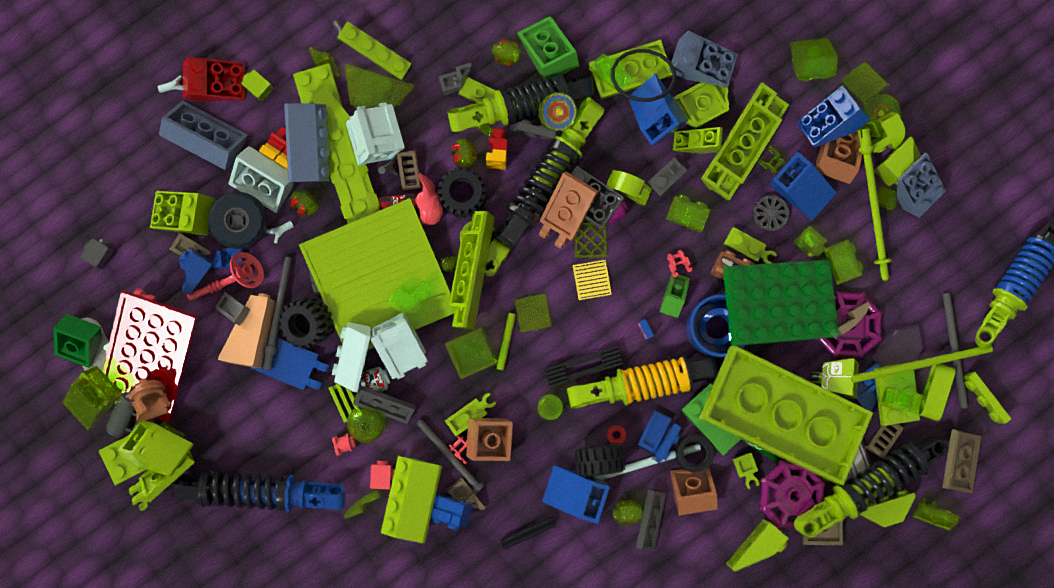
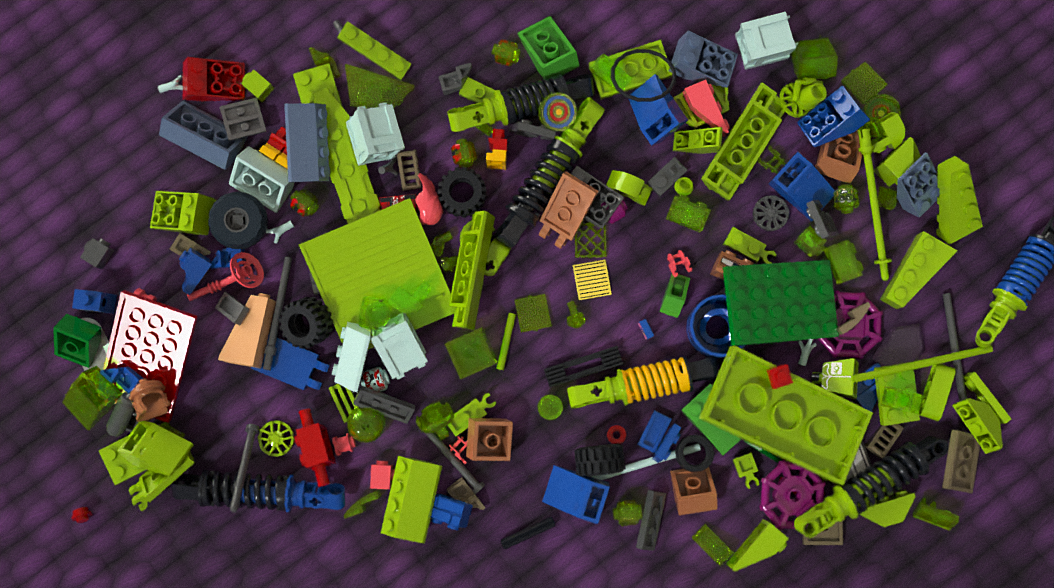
(81, 514): none -> red plate
(92, 301): none -> blue torso
(124, 376): none -> blue slope
(242, 119): none -> flat silver slope
(251, 430): none -> dark grey bar
(276, 438): none -> lime wheel
(315, 447): none -> red brick
(376, 314): none -> clear neon green piece
(435, 419): none -> clear neon green tile
(439, 241): none -> clear neon green arm
(576, 319): none -> clear neon green plate
(683, 186): none -> lime plate
(702, 103): none -> coral slope
(712, 545): none -> clear neon green slope
(765, 40): none -> light aqua container
(779, 376): none -> red plate
(793, 104): none -> lime wheel
(805, 351): none -> light aqua bar
(809, 96): none -> lime piece
(824, 223): none -> dark grey plate
(846, 198): none -> clear neon green head
(917, 267): none -> lime wedge
(956, 201): none -> lime wedge
(981, 423): none -> lime slope

